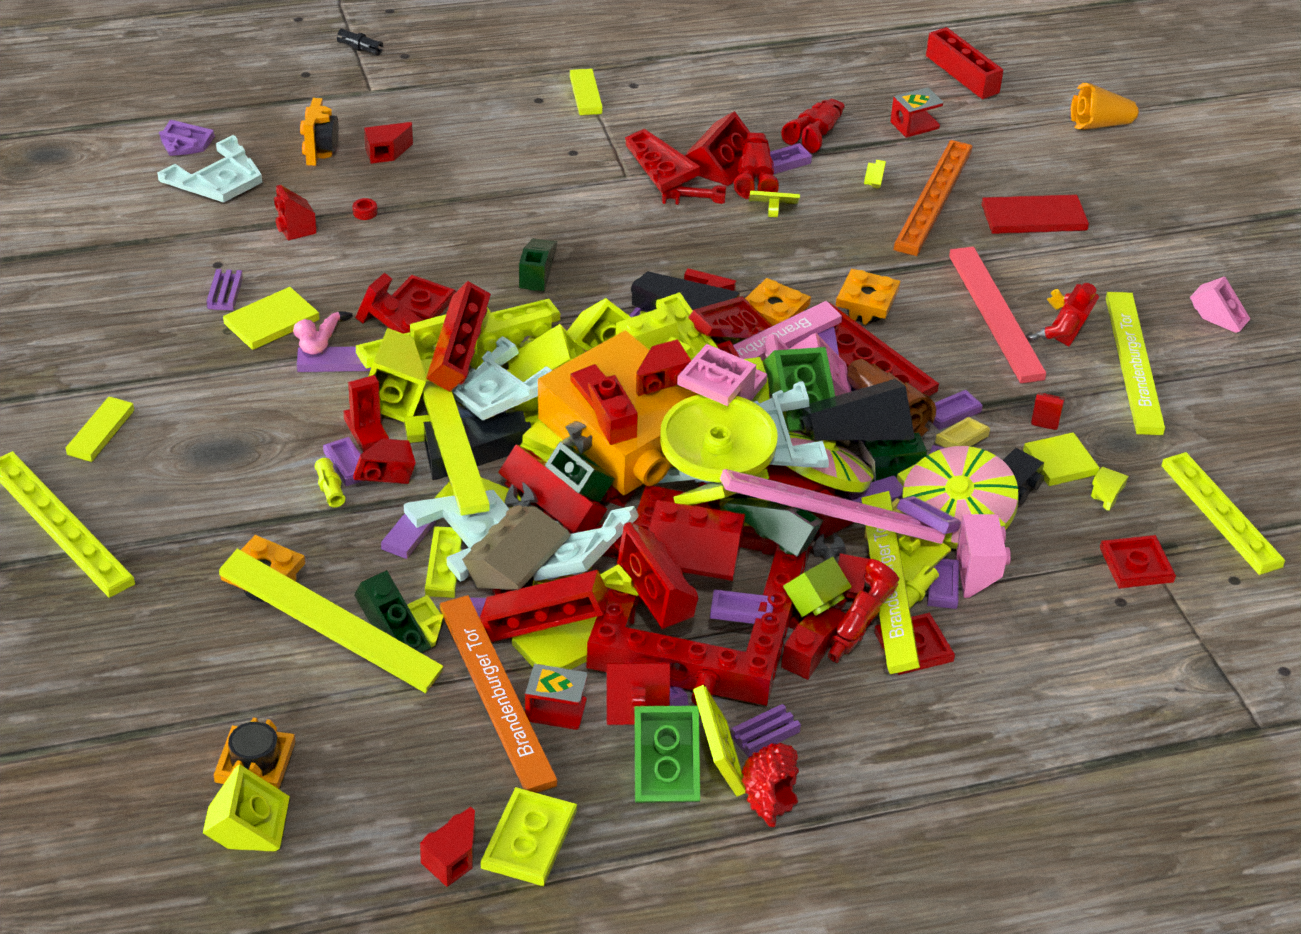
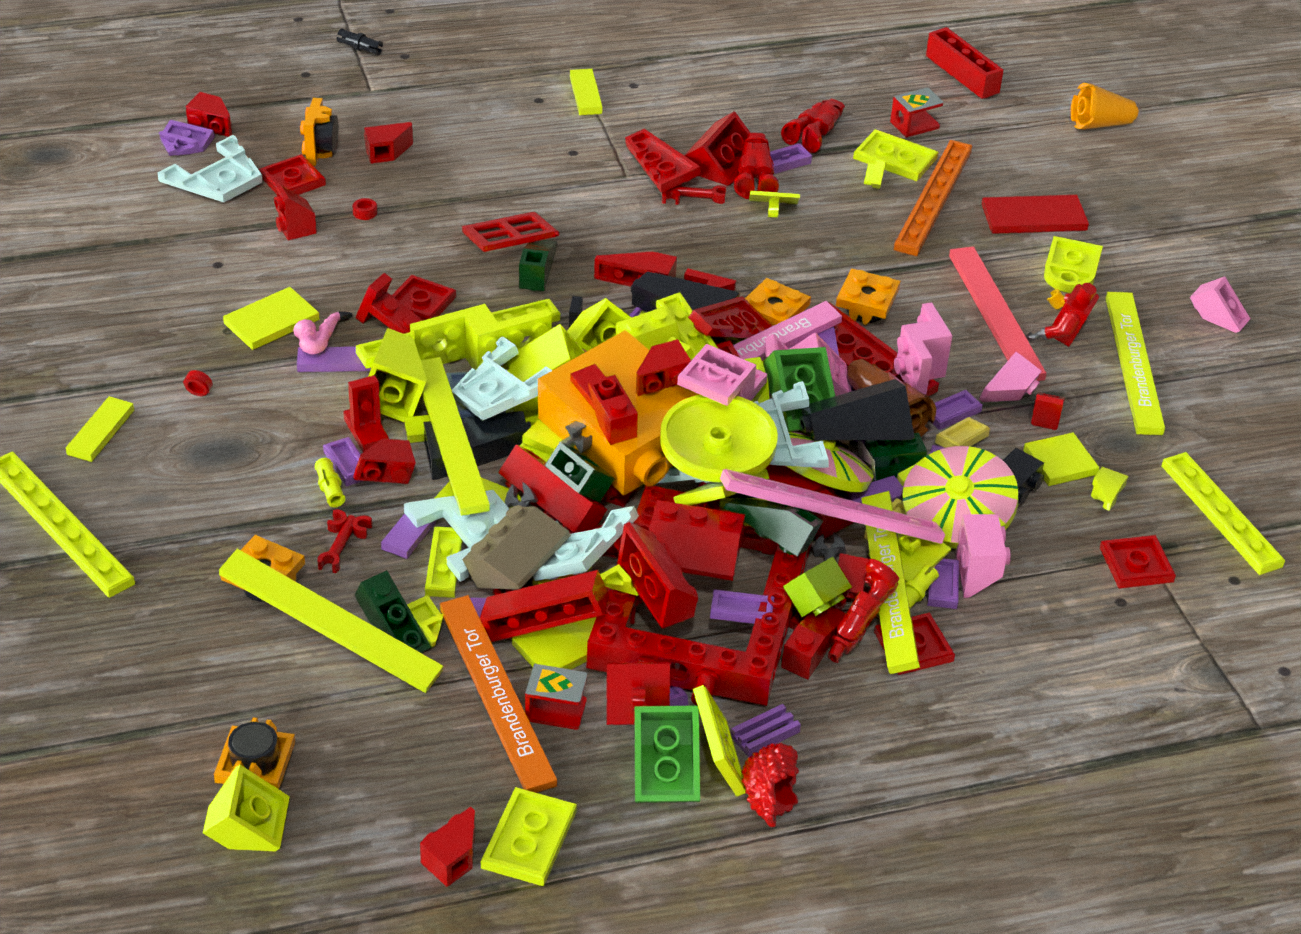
(198, 383): none -> red tile
(210, 113): none -> red slope
(226, 278): medium lavender tile -> none
(294, 174): none -> red tile
(344, 526): none -> red bar
(458, 336): red brick -> none
(514, 233): none -> red window
(575, 309): none -> black tile
(628, 267): none -> red slope
(900, 155): none -> neon yellow tile
(923, 349): none -> bright pink bracket
(929, 514): medium lavender tile -> none
(1012, 381): none -> bright pink slope
(1071, 262): none -> neon yellow tile

